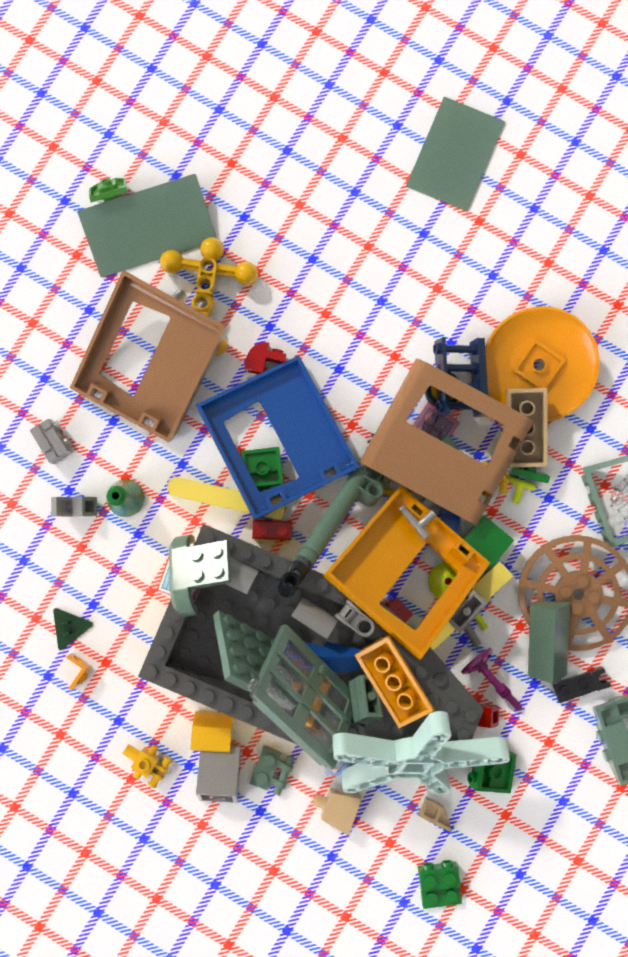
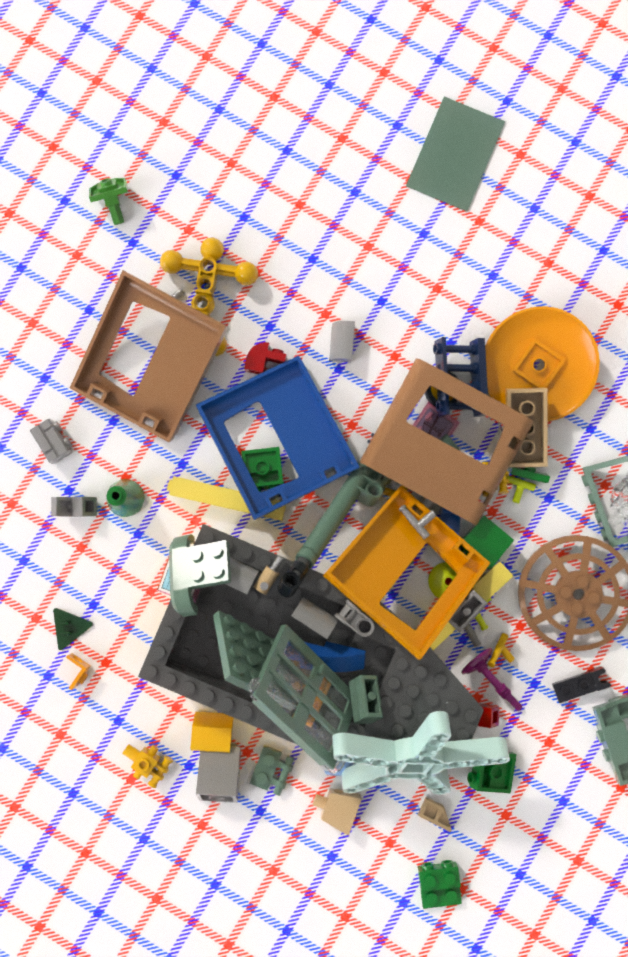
(146, 225): sand green piece -> none
(268, 576): none -> tan piece
(272, 530): red brick -> none
(342, 341): none -> light grey brick
(394, 681): light orange slope -> none
(398, 608): red brick -> none
(500, 648): none -> yellow piece
(548, 640): sand green slope -> none

